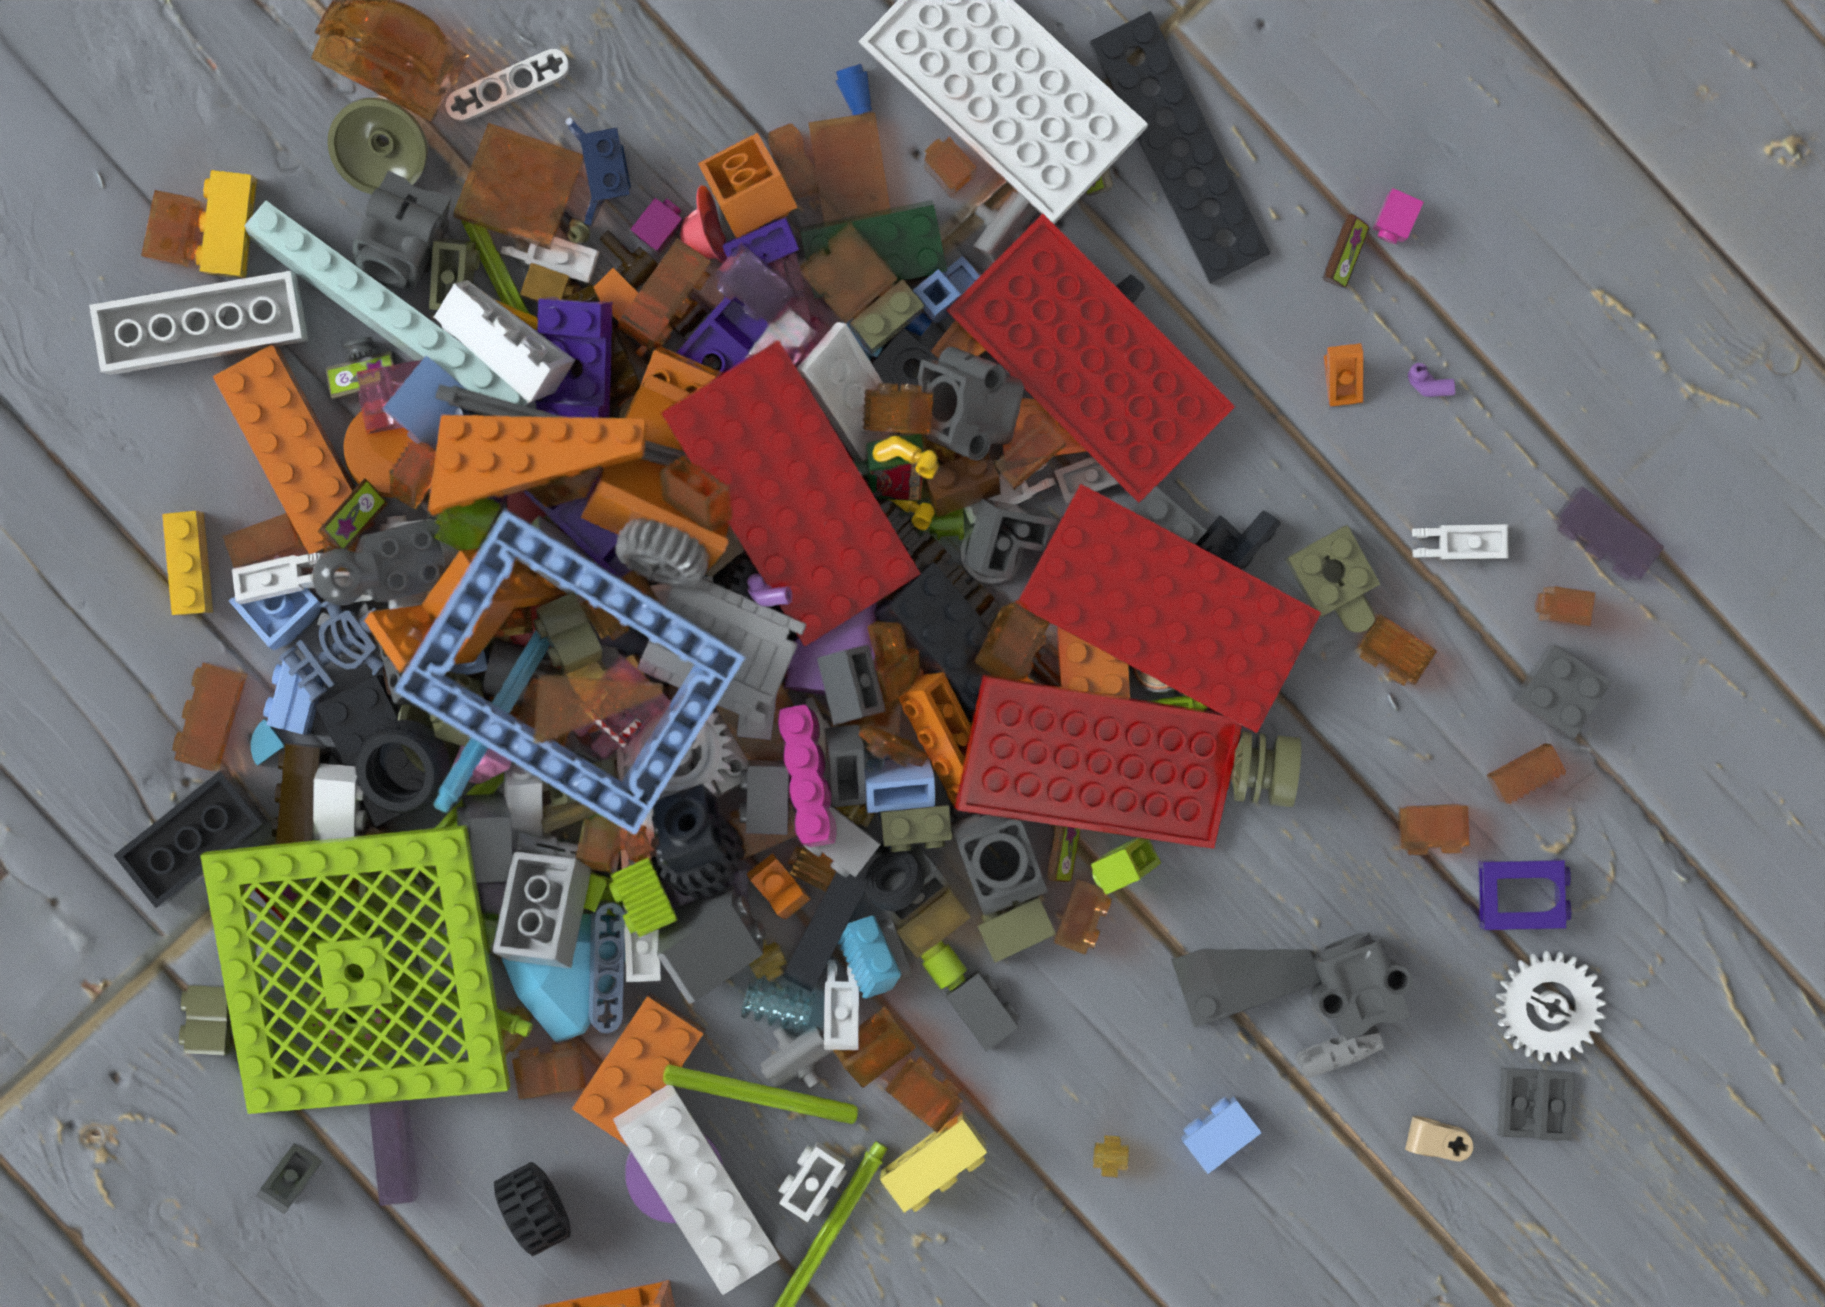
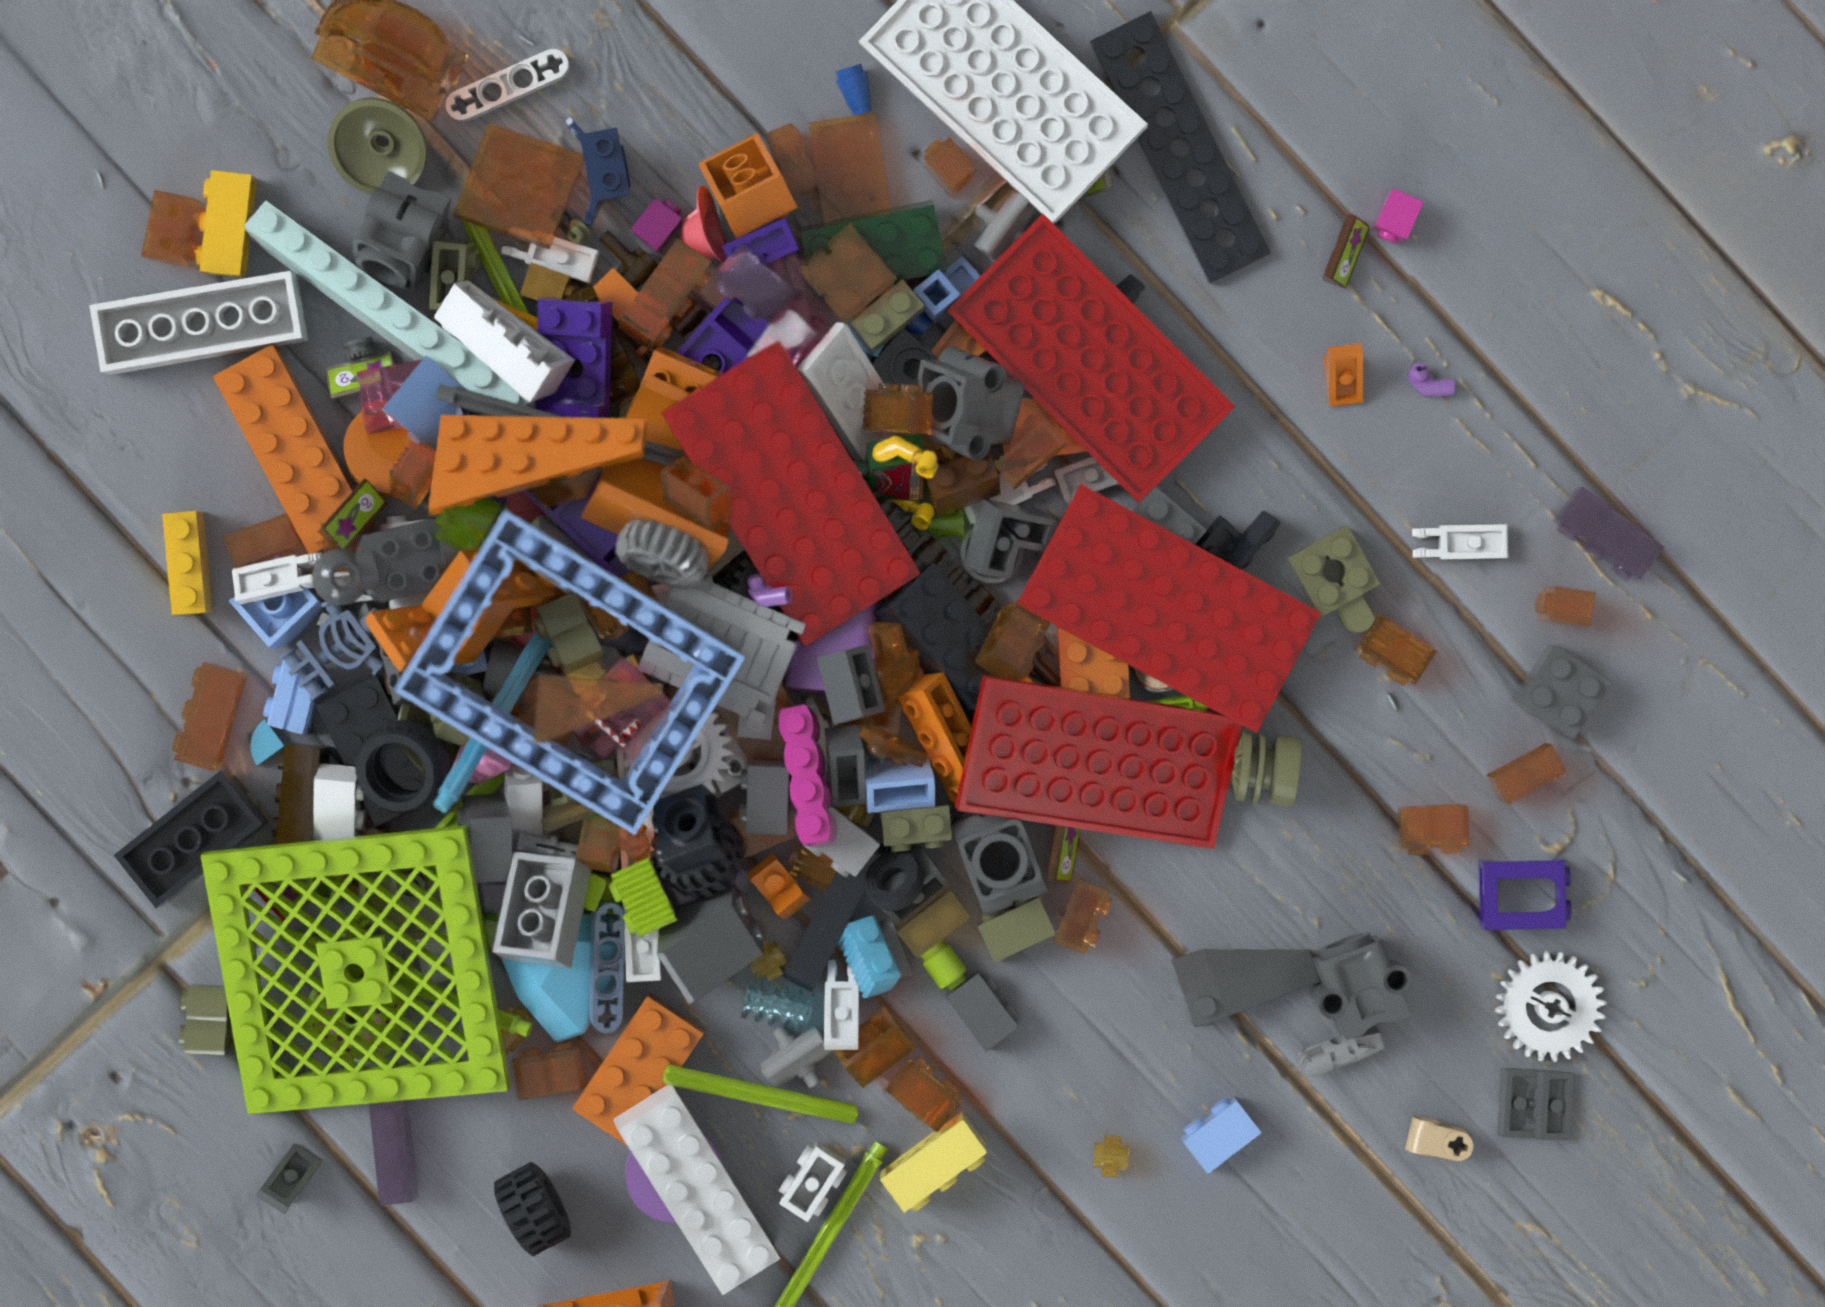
(1125, 864): lime brick -> none

